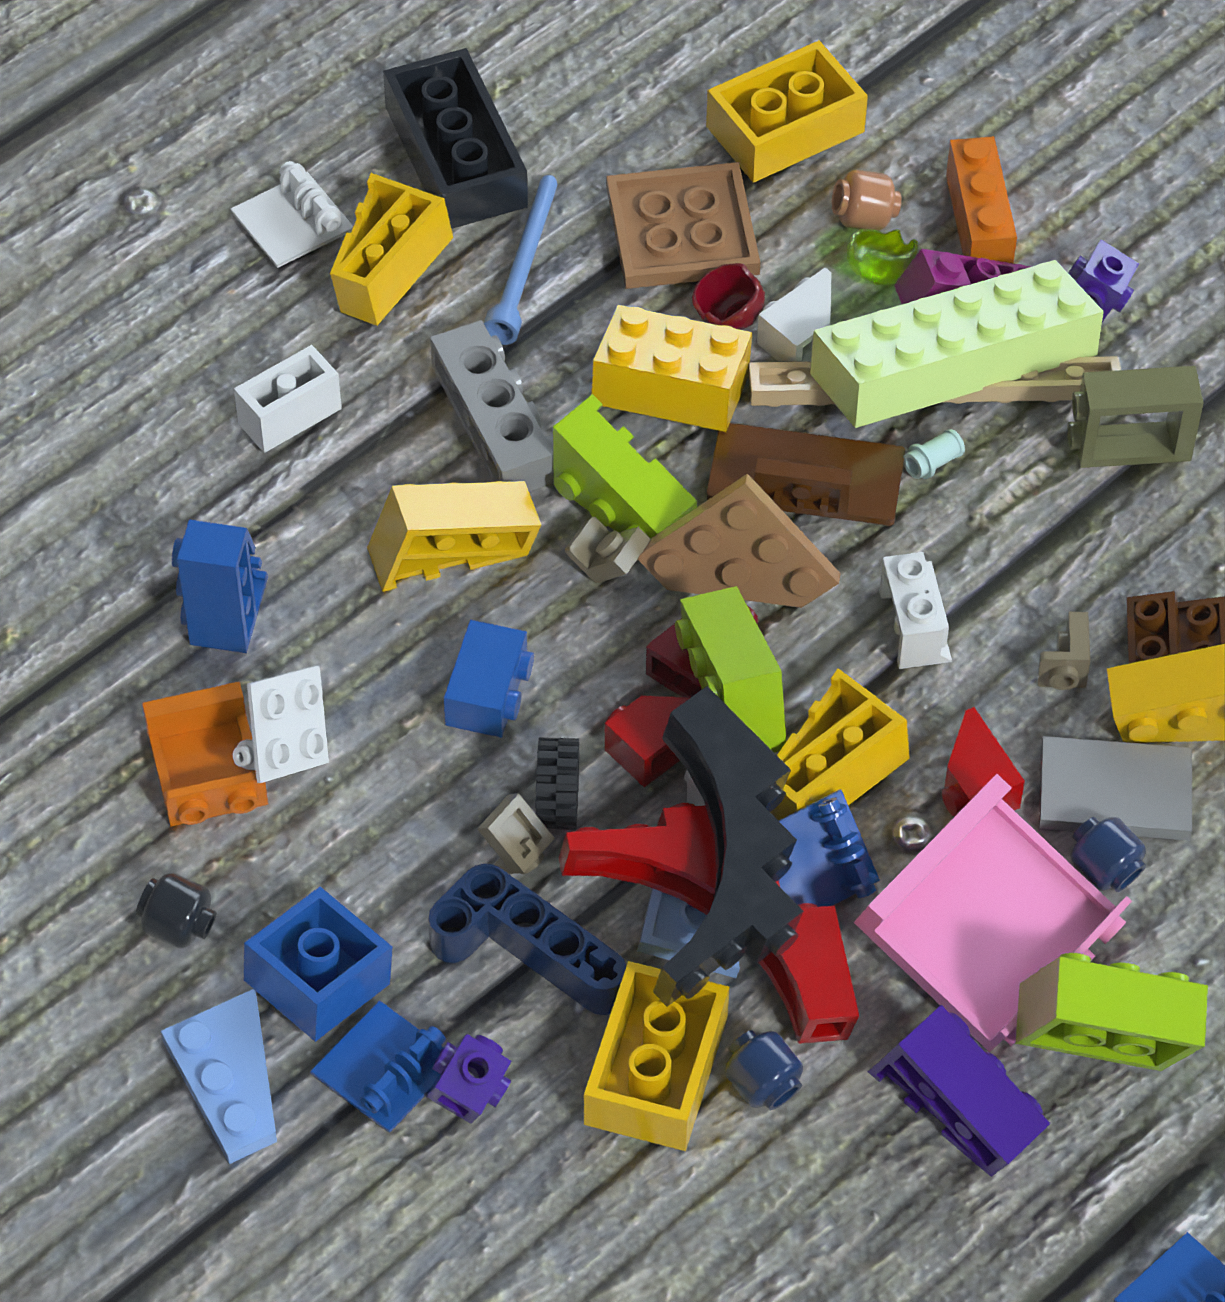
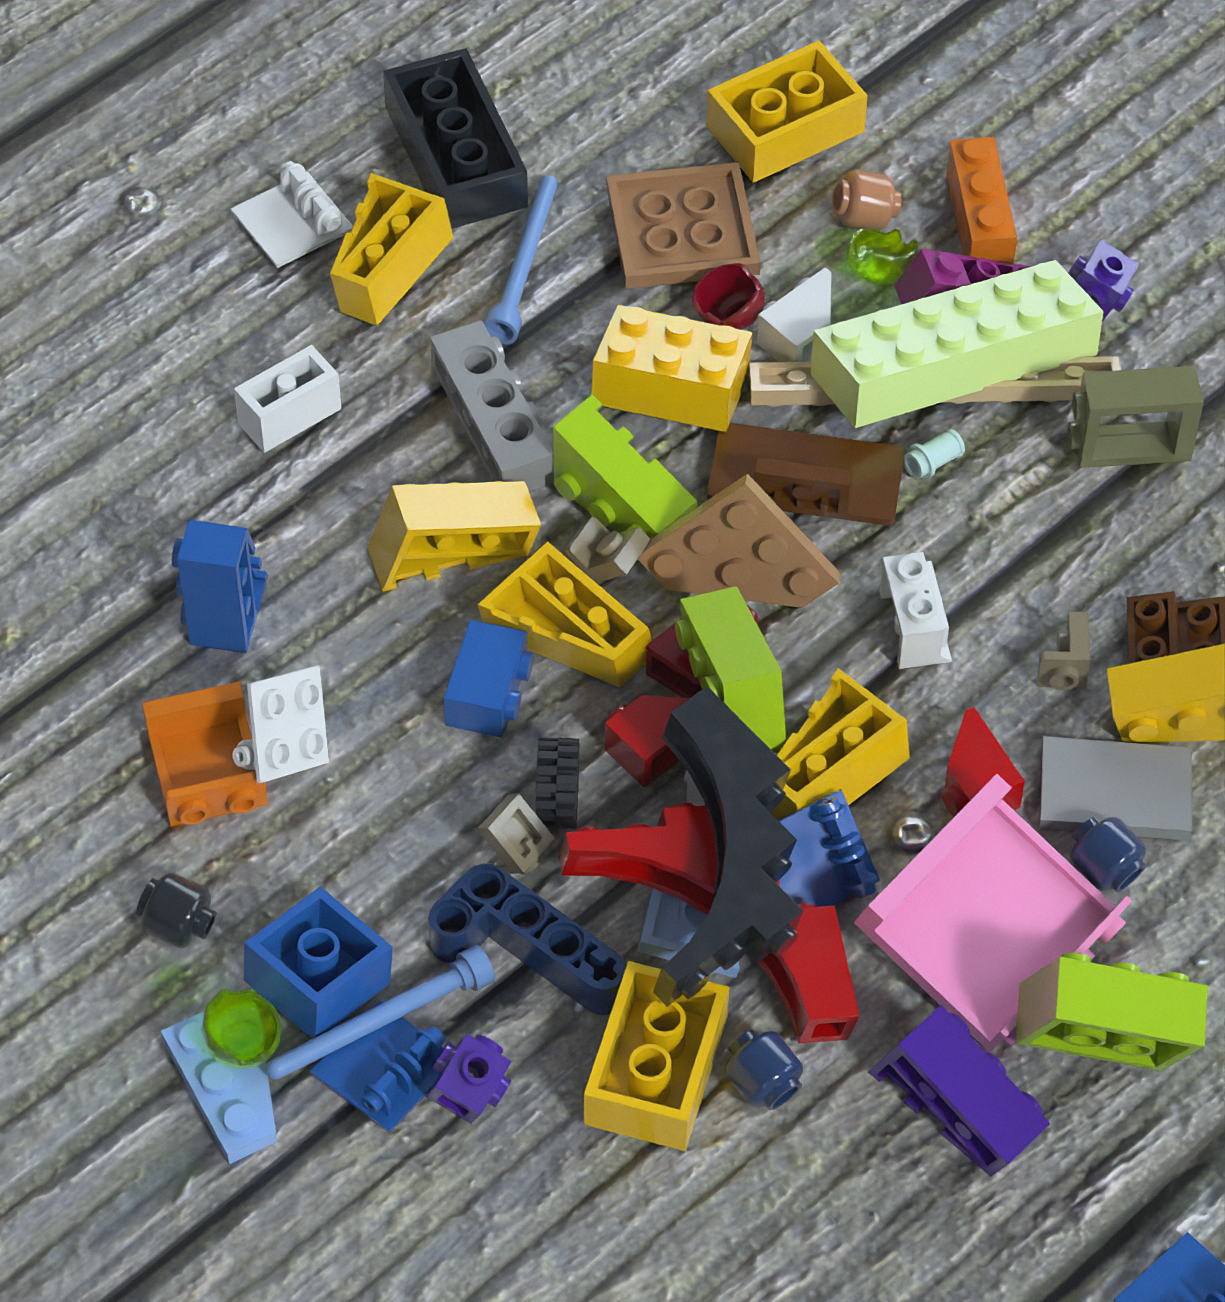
(240, 1028): none -> clear neon green hair
(469, 970): none -> medium blue piece
(569, 618): none -> yellow wedge

